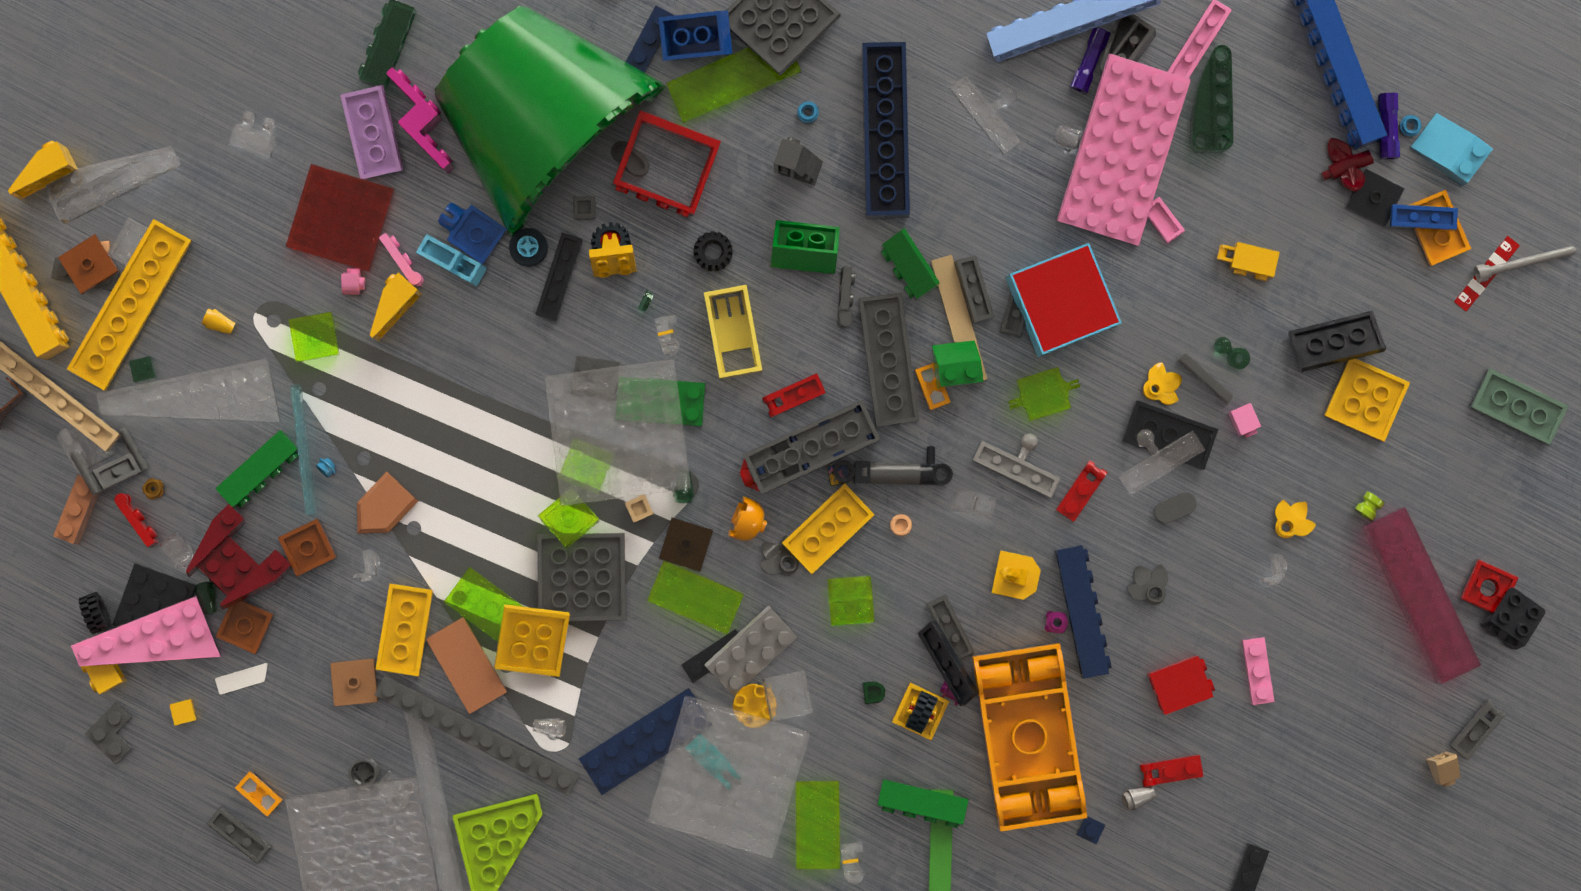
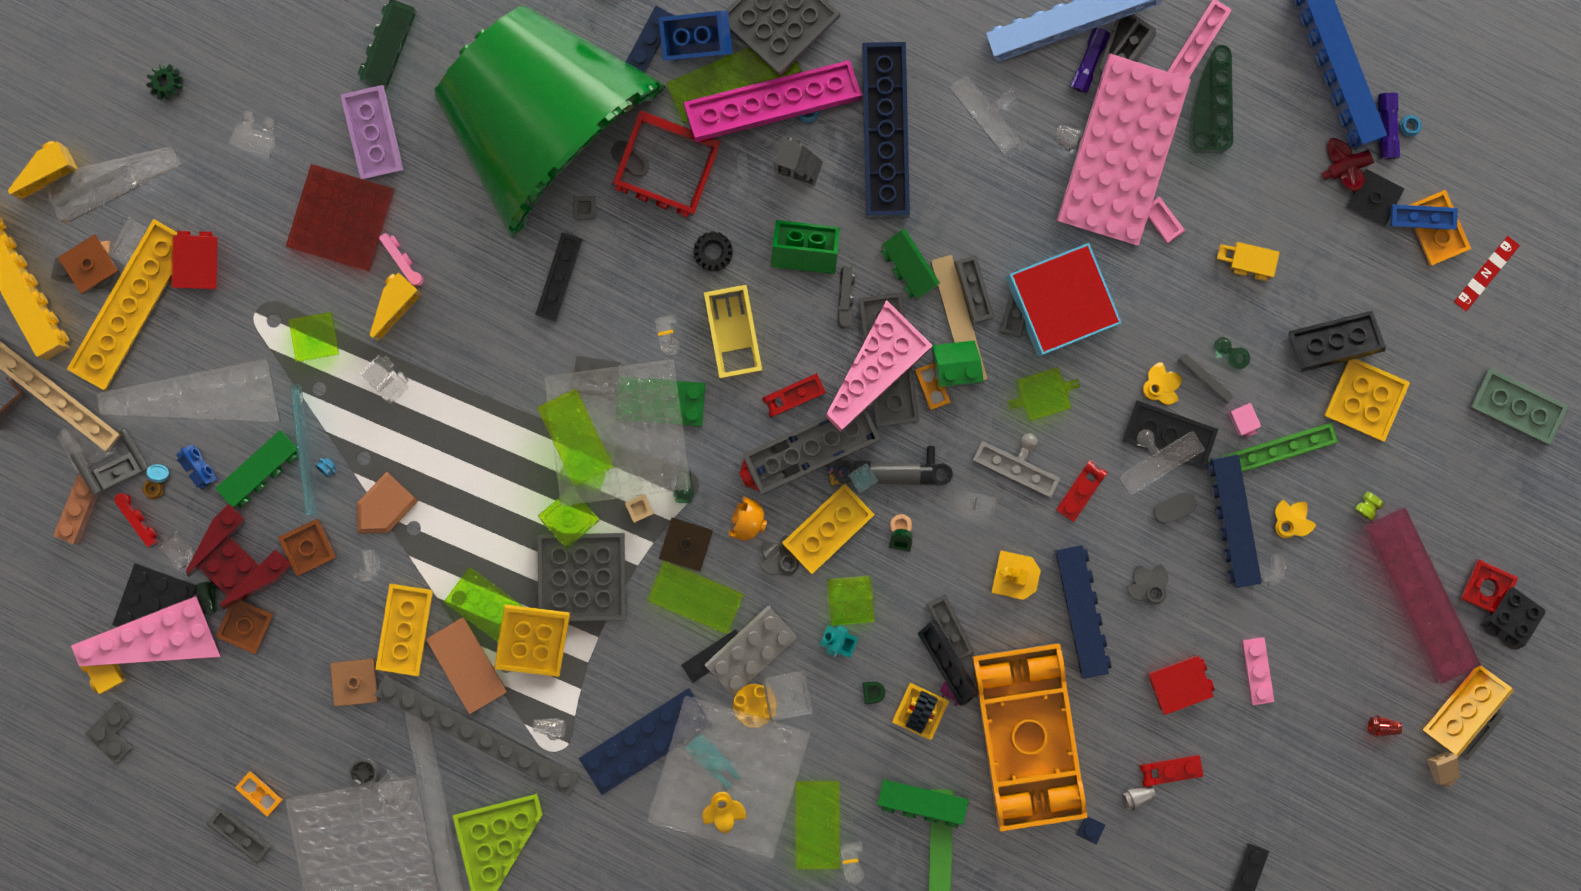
(94, 613): black tyre -> none
(142, 369): clear green plate -> none
(157, 473): none -> medium azure piece
(159, 75): none -> dark green gear
(183, 712): yellow tile -> none
(189, 458): none -> blue hinge
(194, 260): none -> red brick
(218, 322): yellow cone -> none
(241, 679): white sticker -> none
(352, 282): bright pink plate -> none
(385, 379): none -> clear brick
(421, 119): dark pink bracket -> none
(451, 260): medium azure slope -> none
(472, 231): blue plate -> none
(523, 242): black wheel -> none
(575, 437): none -> clear neon green plate
(611, 251): yellow plate -> none
(647, 297): clear green tile -> none
(723, 815): none -> yellow plate
(772, 101): none -> dark pink plate
(838, 641): none -> teal brick
(862, 478): none -> clear light blue plate
(883, 359): none -> bright pink wing
(901, 540): none -> dark green tile
(1051, 616): magenta brick -> none
(1235, 521): none -> dark blue brick
(1286, 447): none -> bright green tile
(1383, 726): none -> clear red cone
(1451, 149): medium azure slope -> none
(1468, 710): none -> yellow plate
(1484, 272): light grey piece -> none

